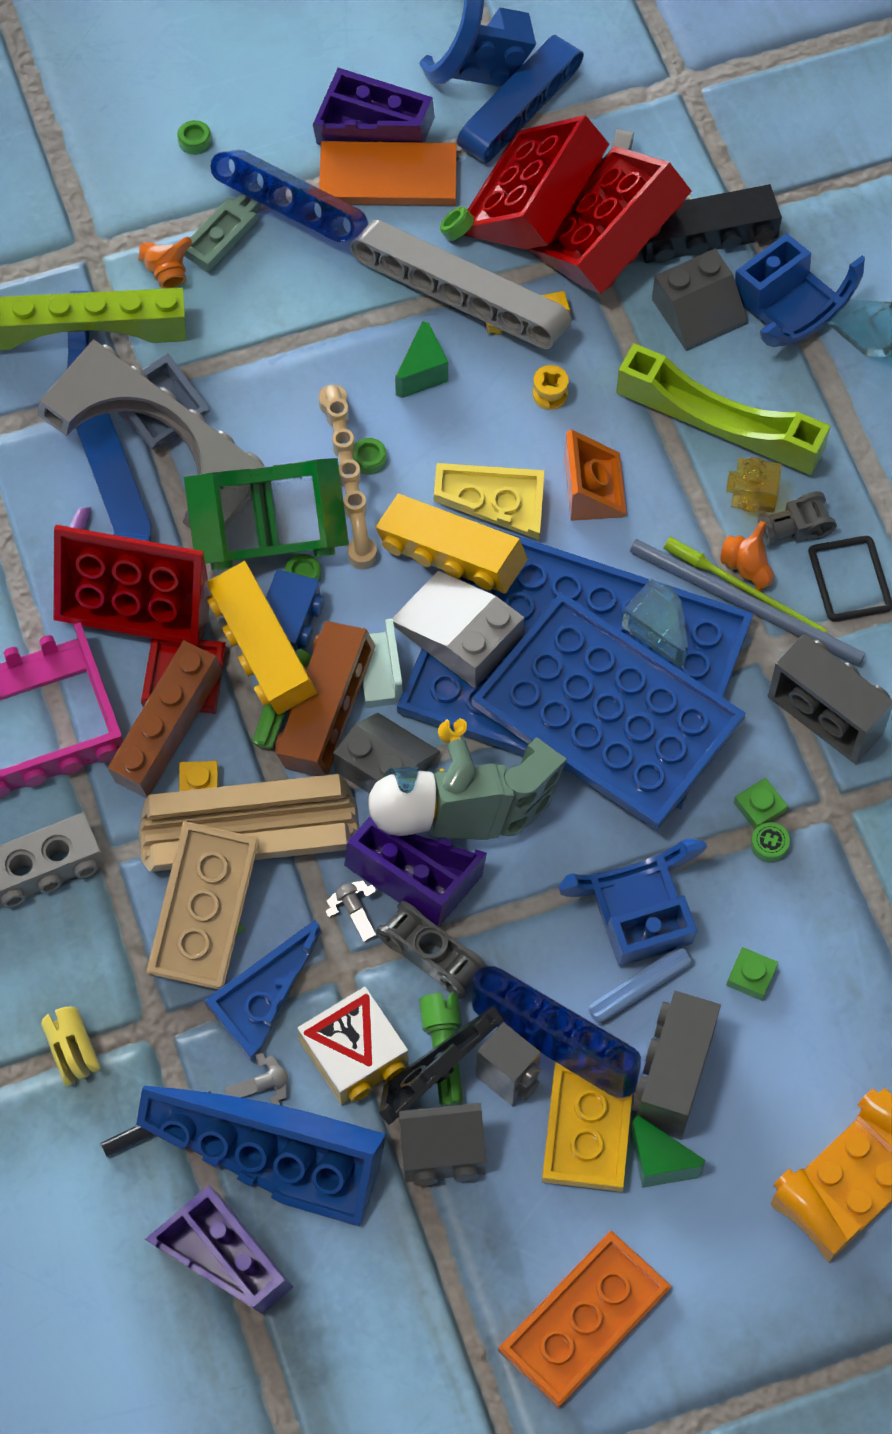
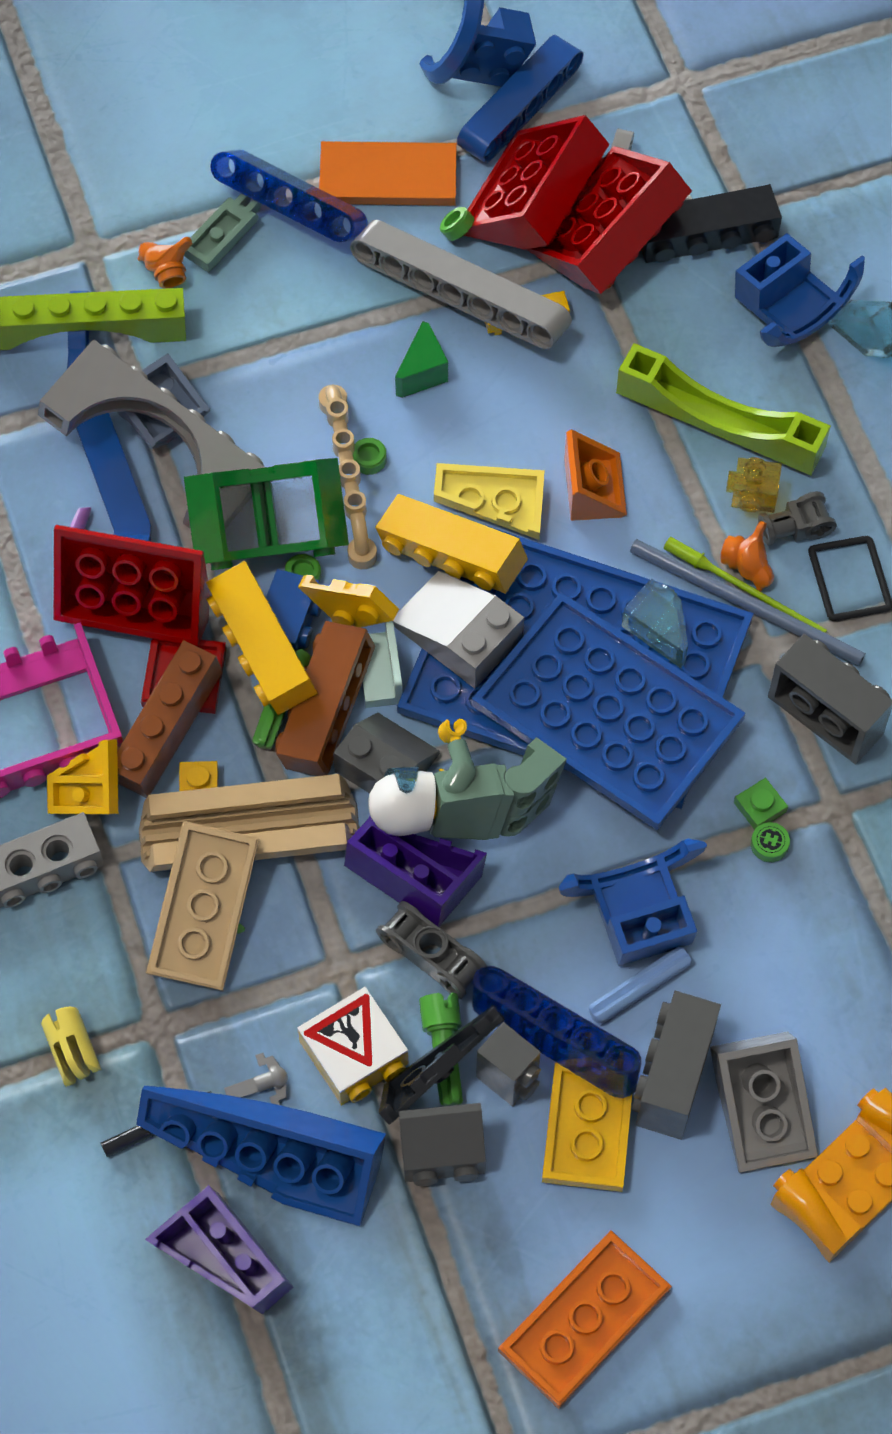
(86, 783): none -> yellow wing
(194, 137): bright green tile -> none
(256, 996): blue wing -> none
(347, 894): piece -> none
(350, 603): none -> yellow wing
(372, 111): dark purple wedge -> none
(549, 396): yellow wheel -> none
(661, 1157): green slope -> none
(699, 299): dark grey slope -> none
(752, 973): bright green plate -> none
(764, 1101): none -> light grey slope

